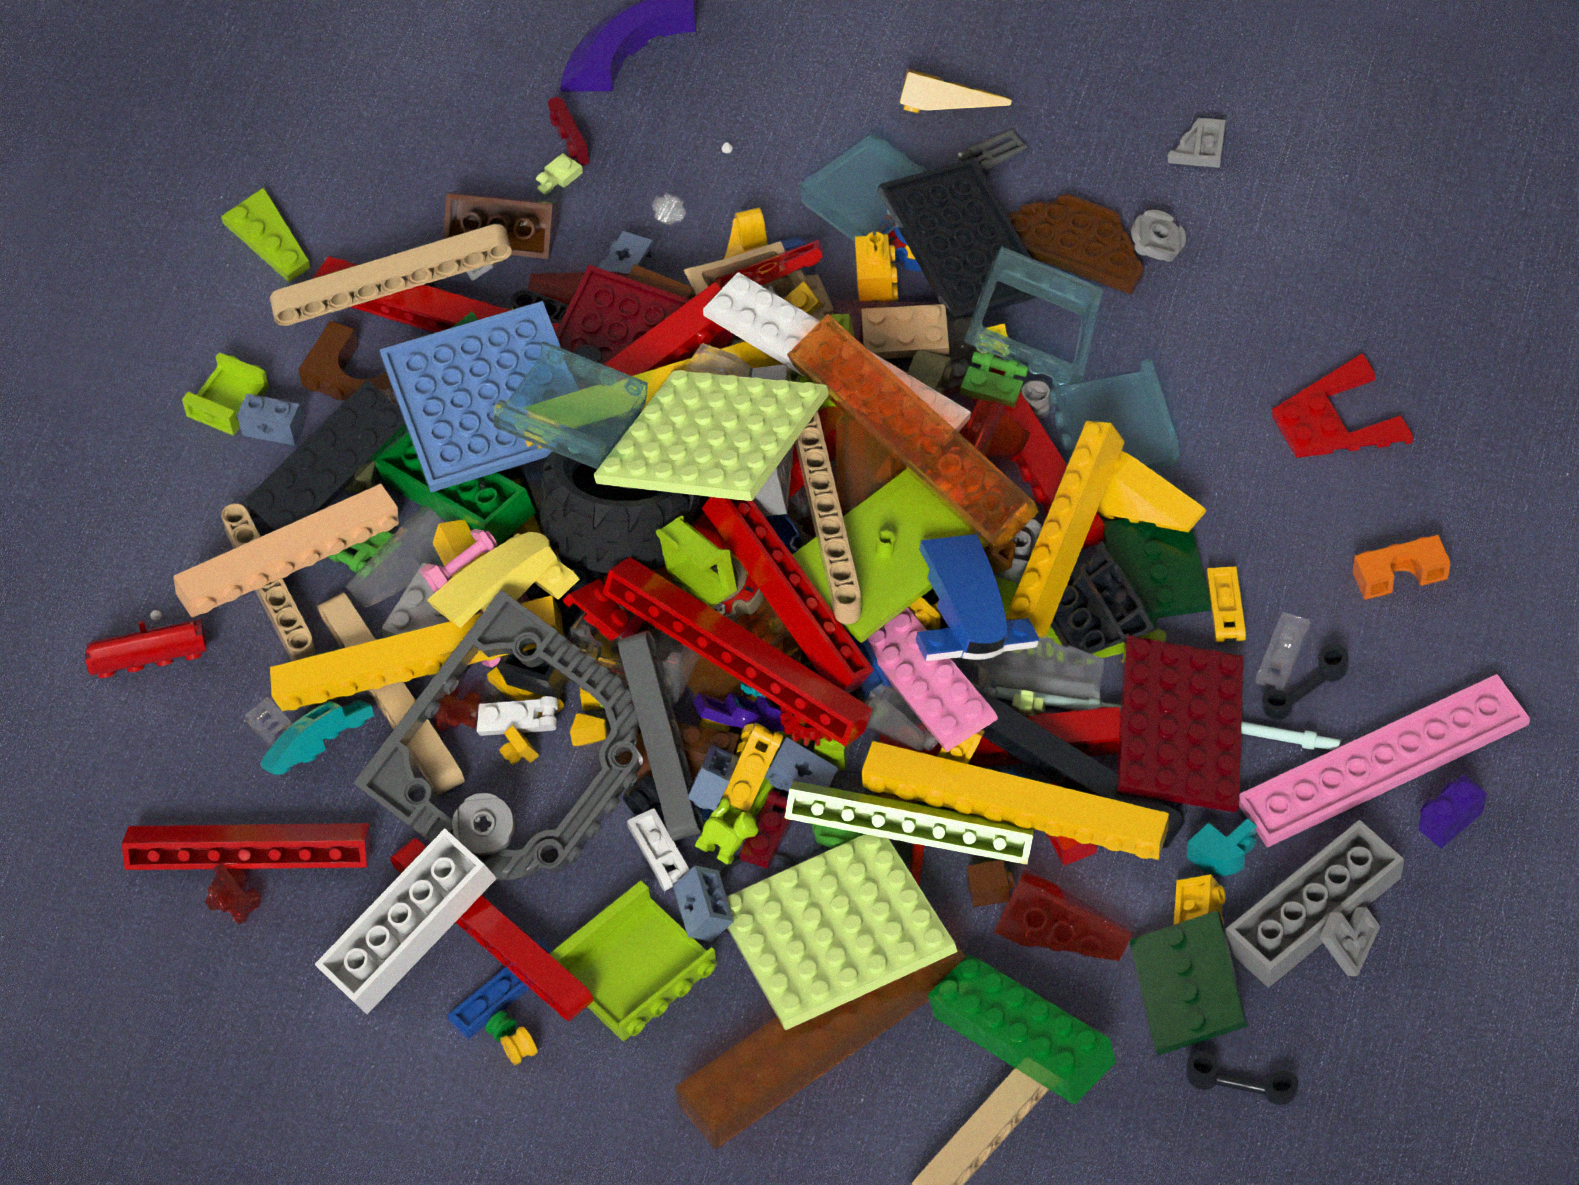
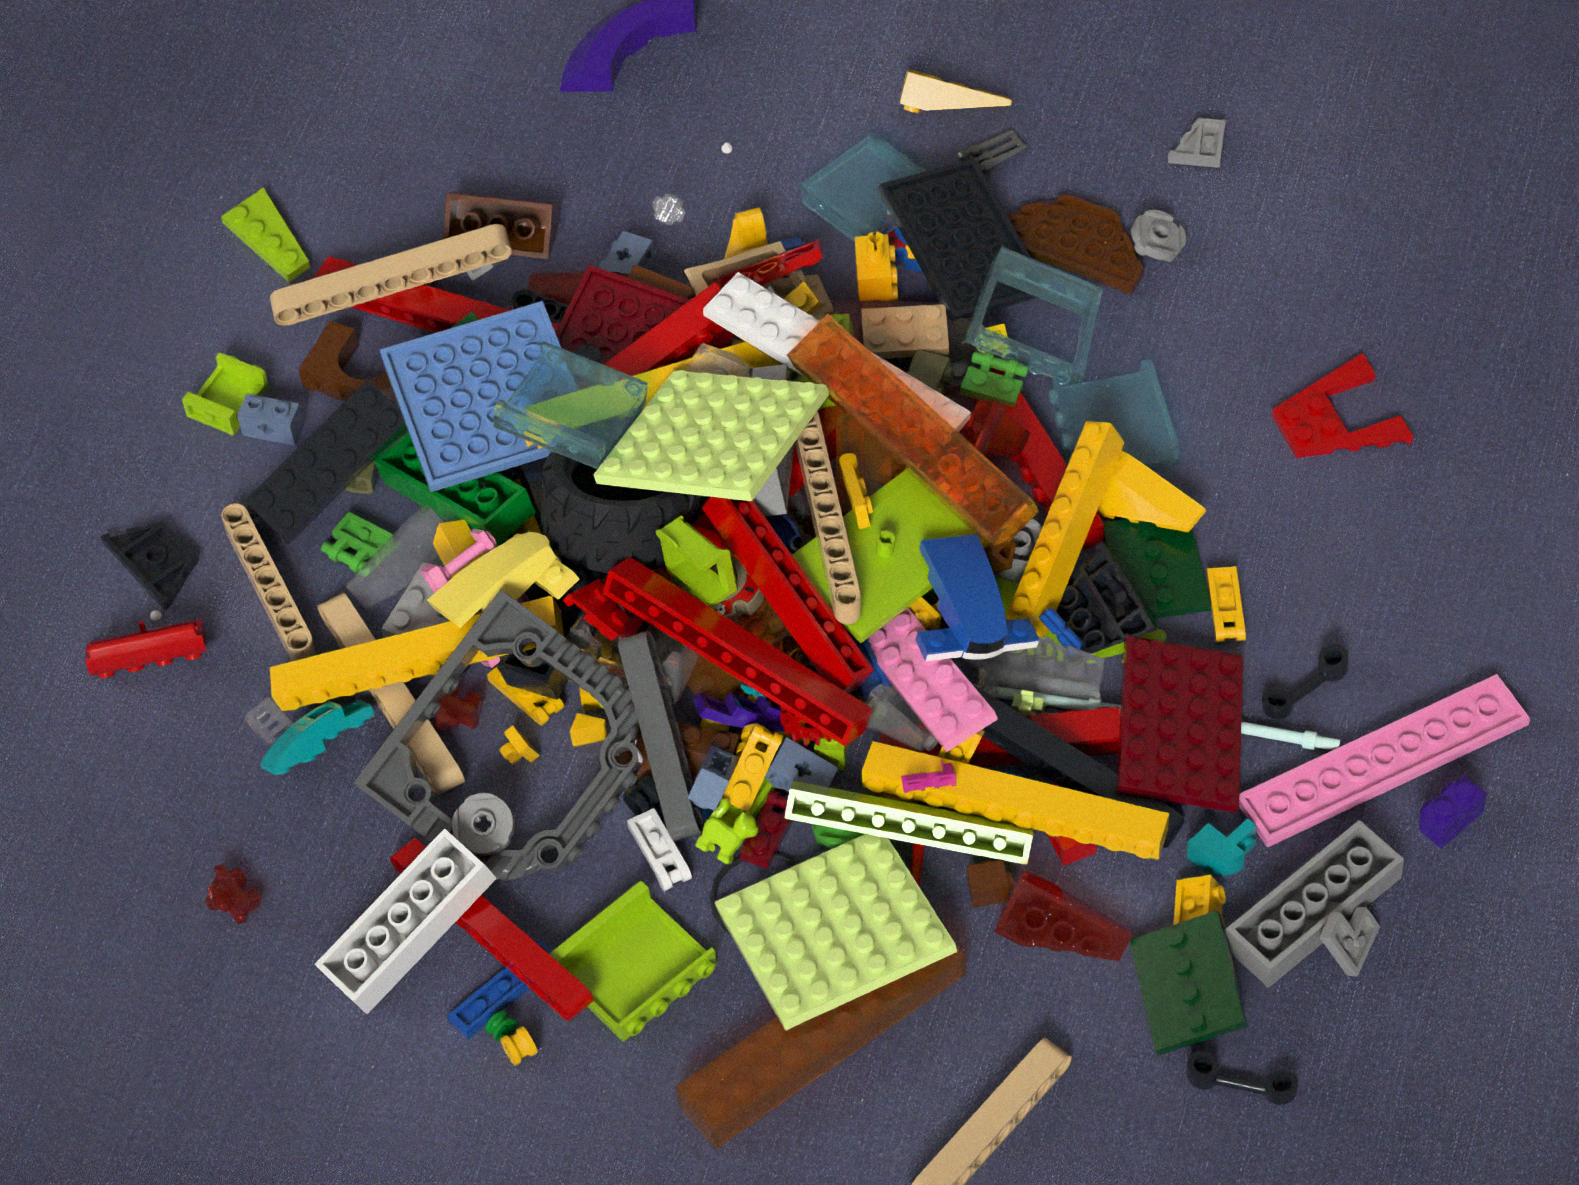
(153, 559): none -> black wing
(247, 846): red brick -> none
(286, 550): light nougat brick -> none
(499, 716): white plate -> none
(560, 171): yellowish green plate -> none
(568, 130): dark red plate -> none
(703, 903): sand blue brick -> none
(856, 489): none -> yellow plate
(923, 780): none -> dark pink piece
(1022, 1028): green brick -> none
(1037, 396): light grey wheel -> none
(1057, 626): none -> blue piece
(1283, 650): clear plate -> none
(1421, 557): orange arch -> none

